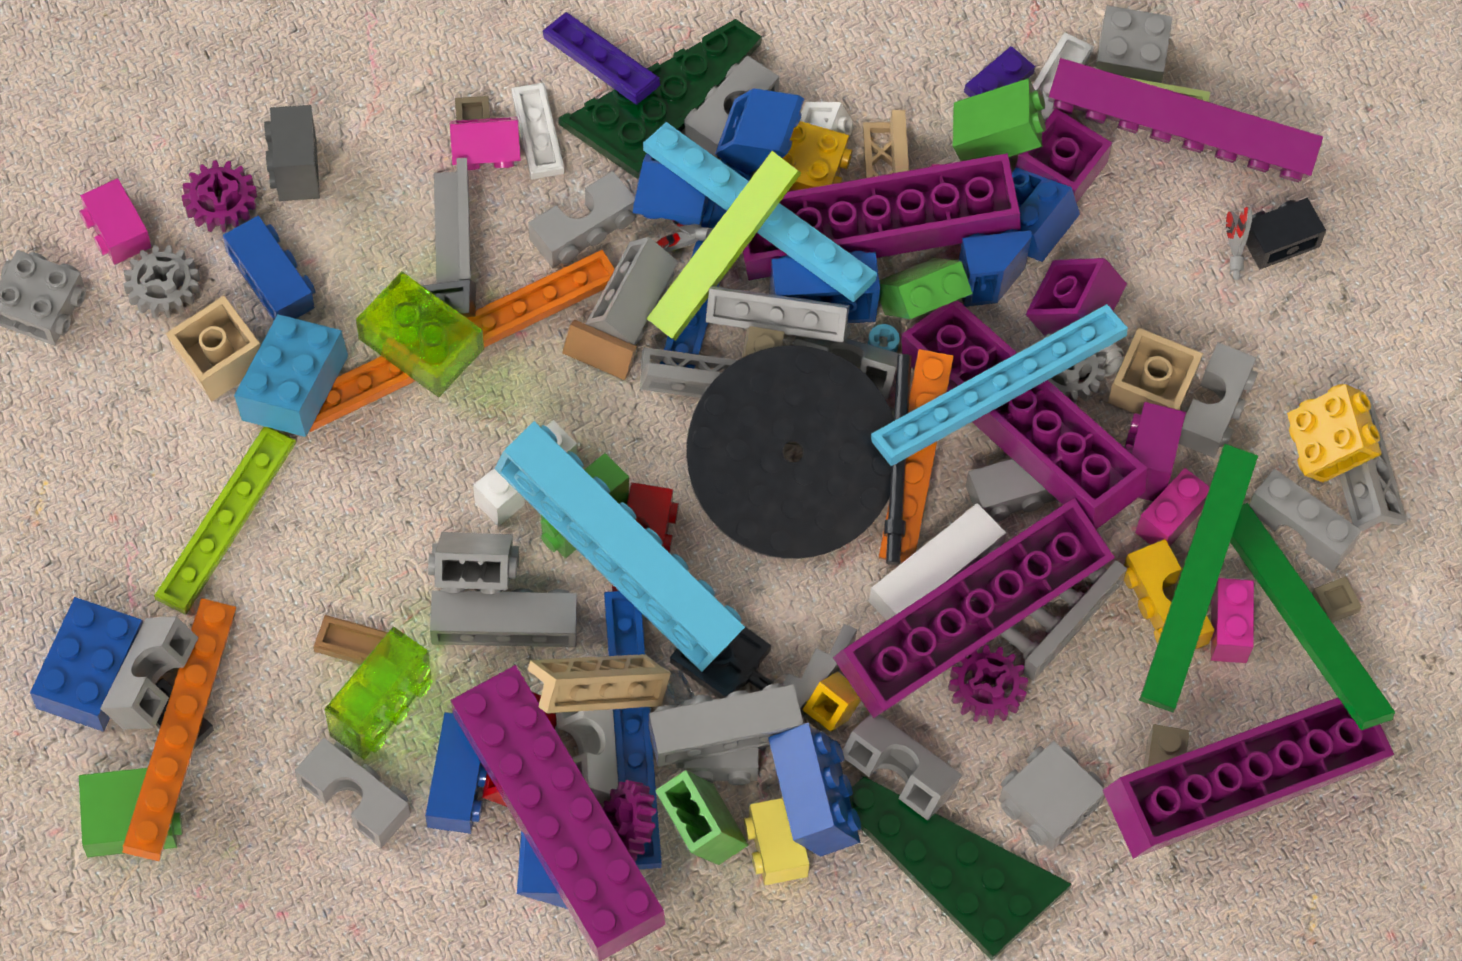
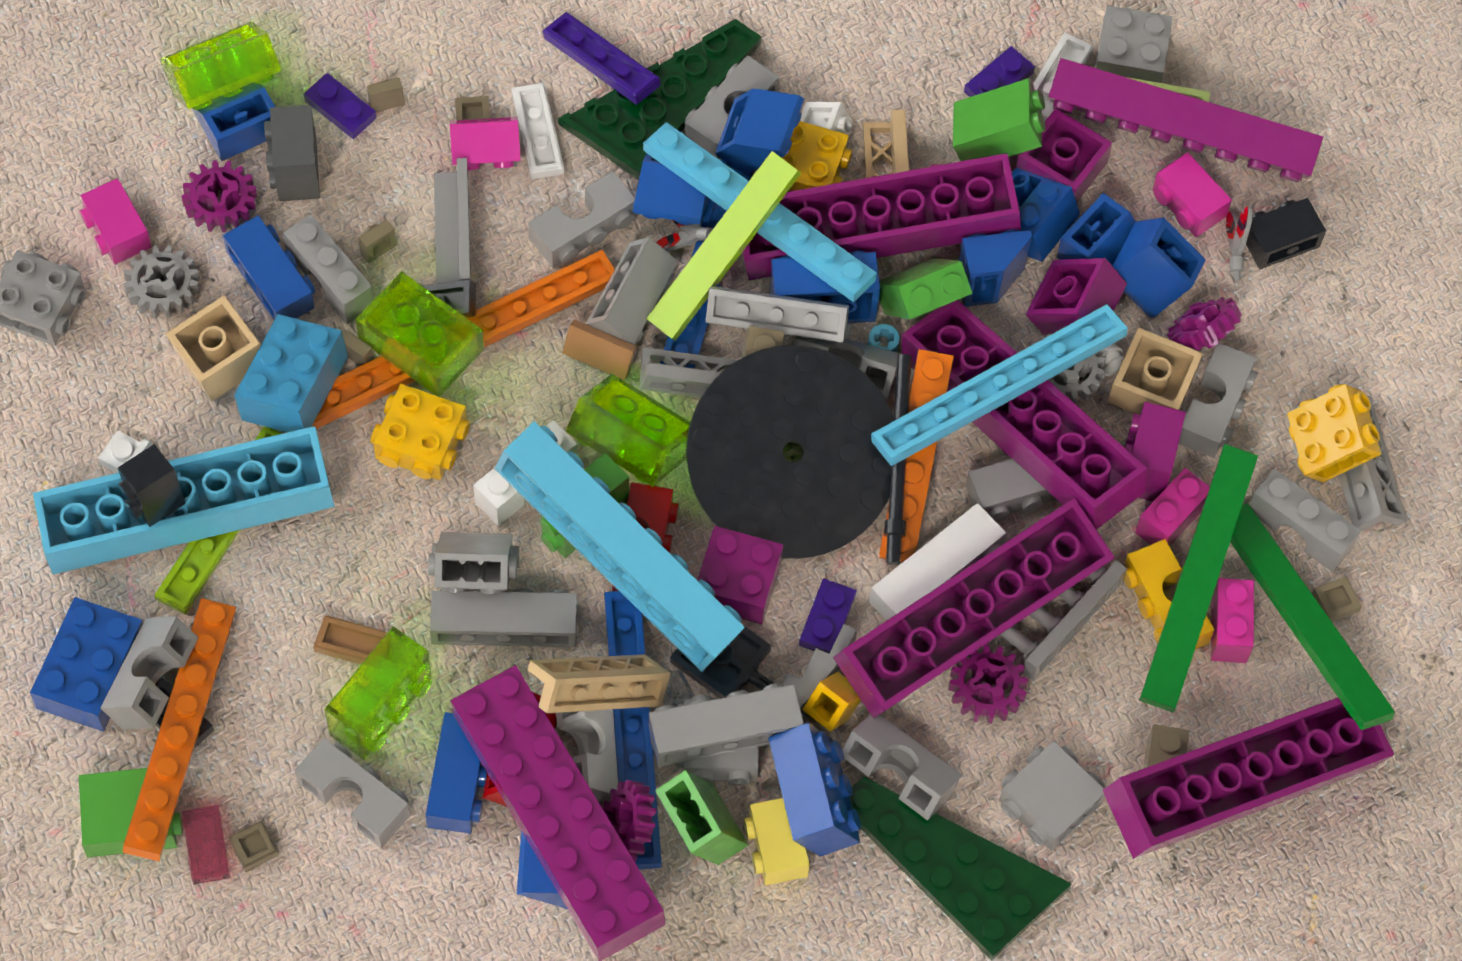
(120, 450): none -> white bracket
(150, 486): none -> black brick
(206, 844): none -> clear pink tile
(220, 65): none -> clear neon green brick
(221, 491): none -> medium azure brick
(236, 121): none -> blue slope
(253, 846): none -> dark tan tile
(319, 254): none -> light grey arch
(340, 106): none -> dark purple plate
(357, 350): none -> dark tan tile
(377, 240): none -> dark tan plate
(385, 94): none -> dark tan tile
(420, 432): none -> yellow brick
(630, 429): none -> clear neon green brick
(742, 571): none -> magenta brick
(827, 616): none -> dark purple plate
(1097, 232): none -> blue slope
(1157, 265): none -> blue slope
(1191, 195): none -> dark pink brick
(1205, 323): none -> magenta gear

